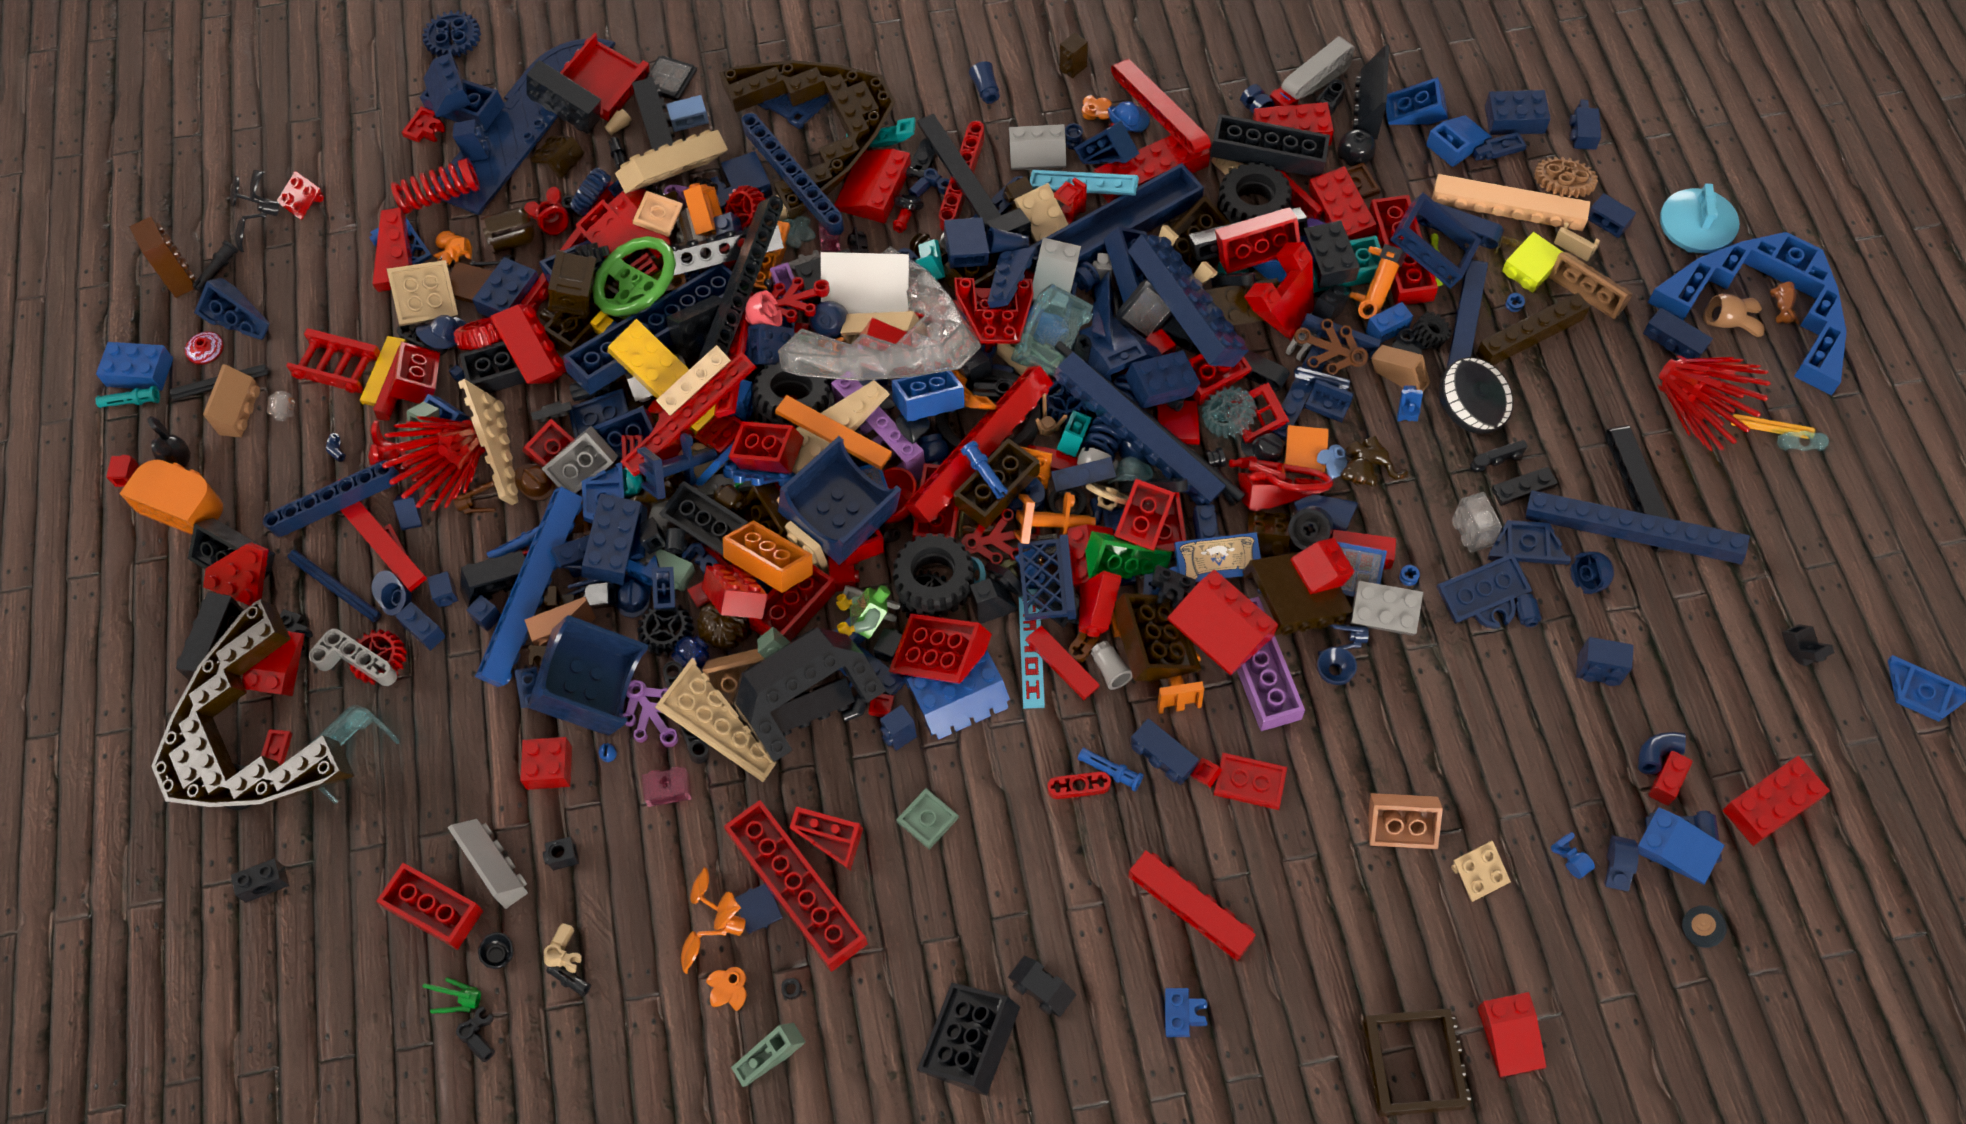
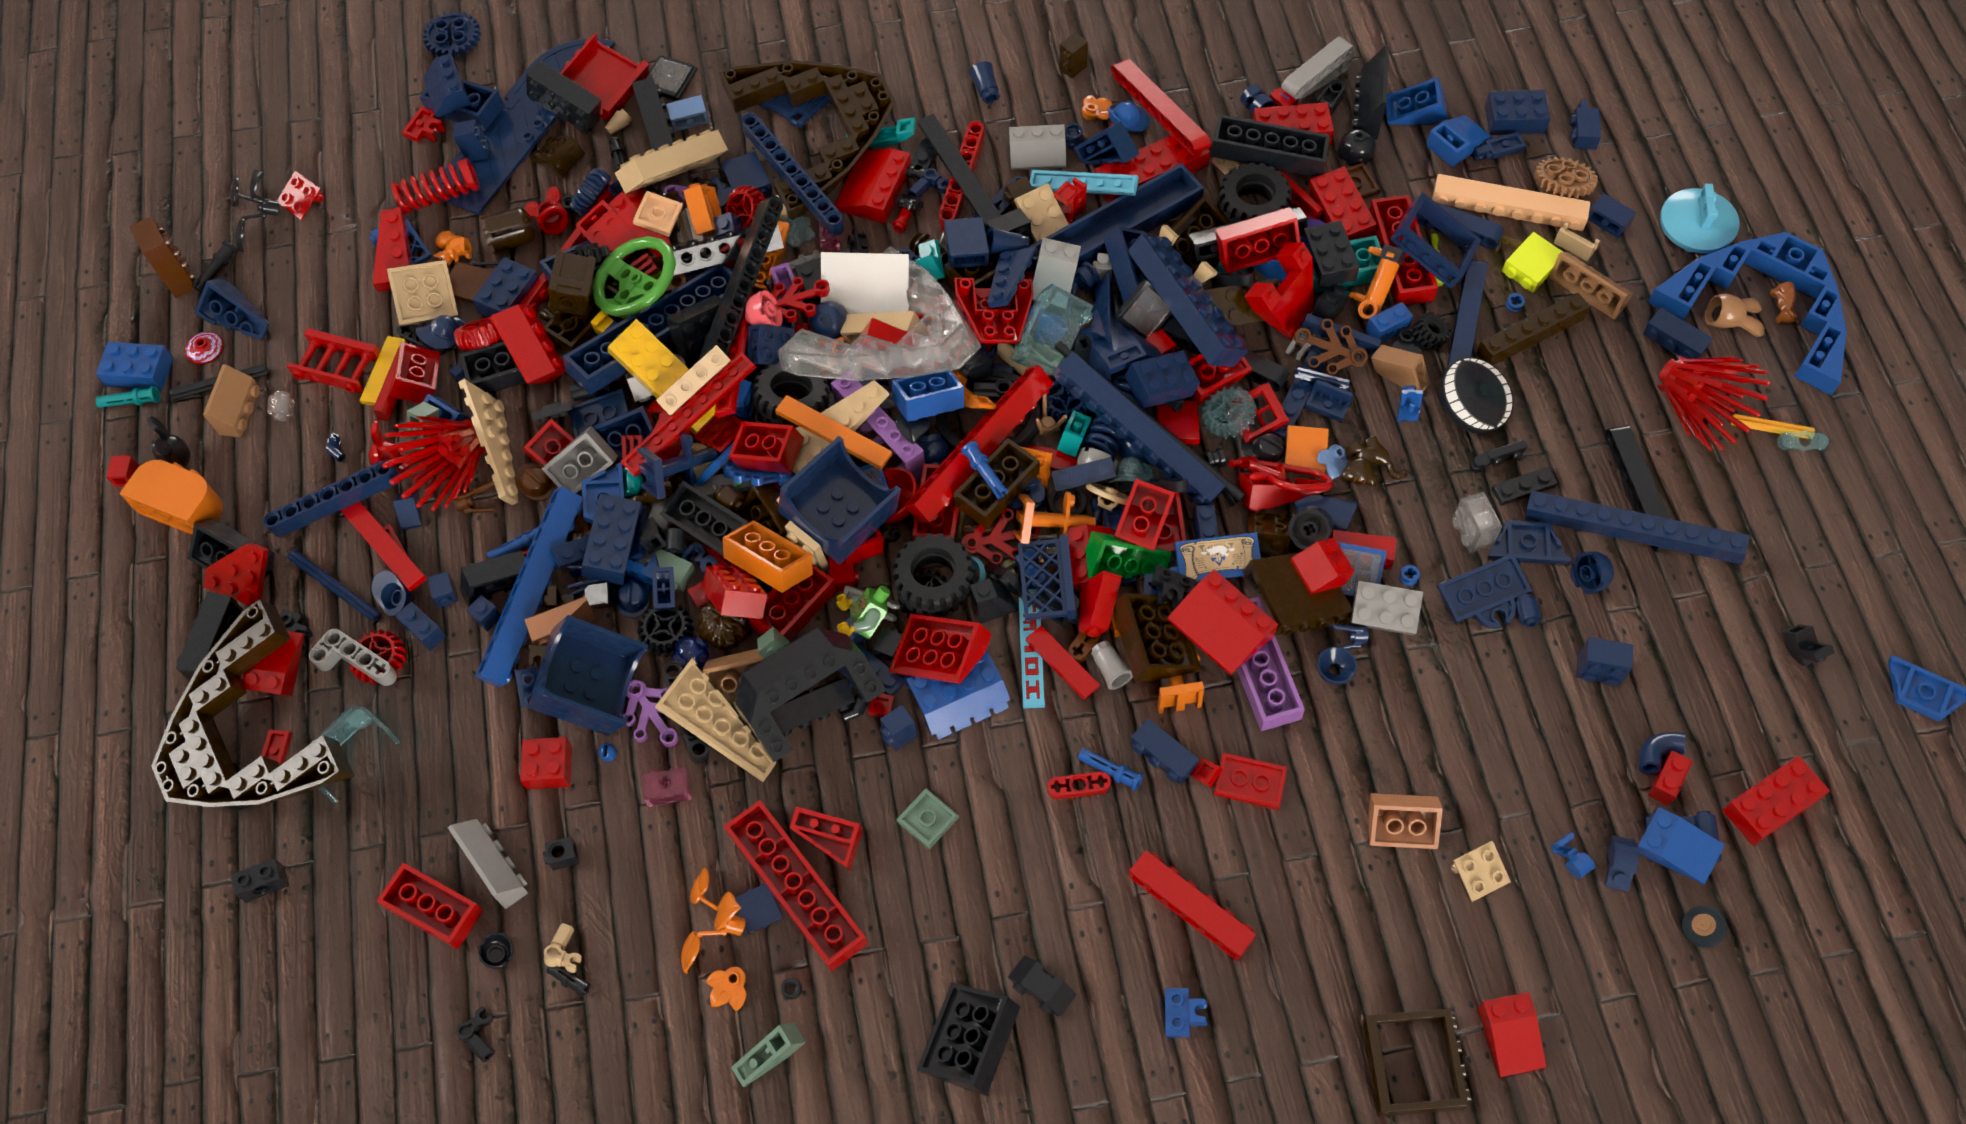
(468, 998): green plant -> none

